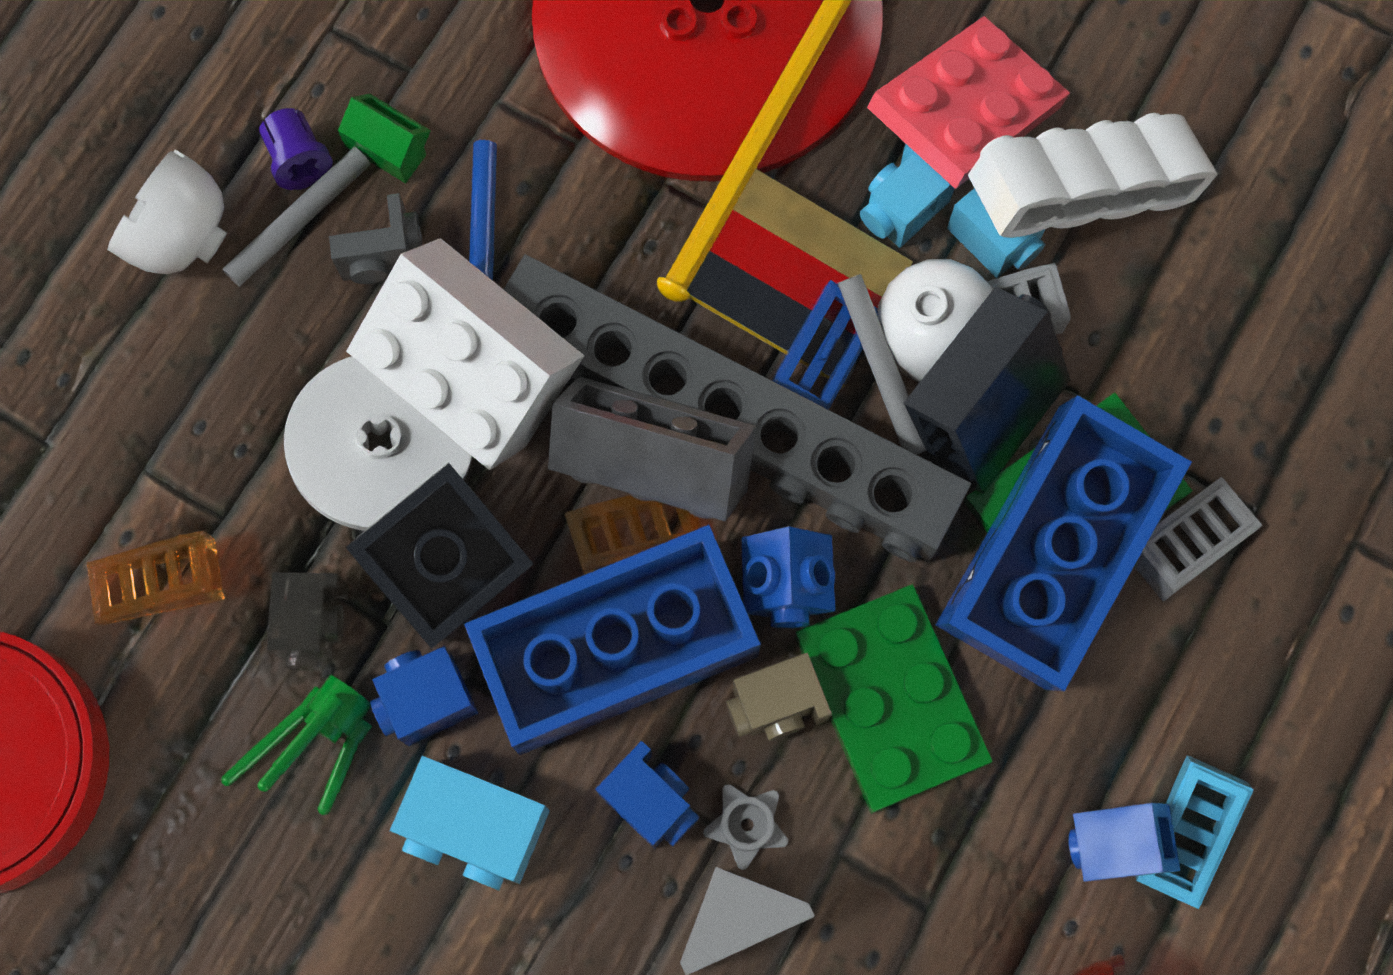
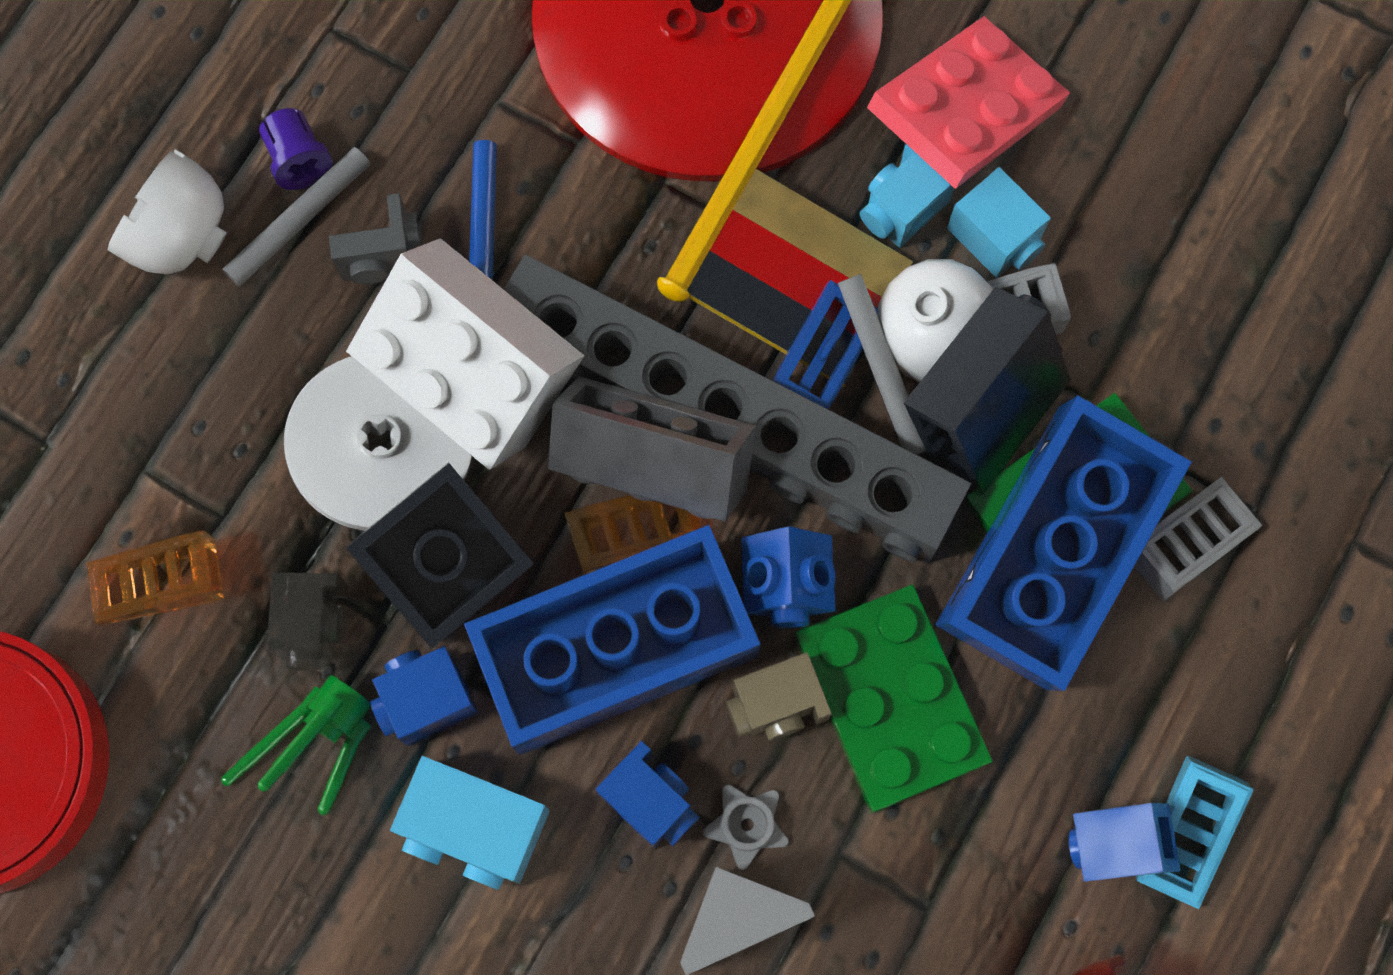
(384, 135): green piece -> none
(1090, 173): white brick -> none

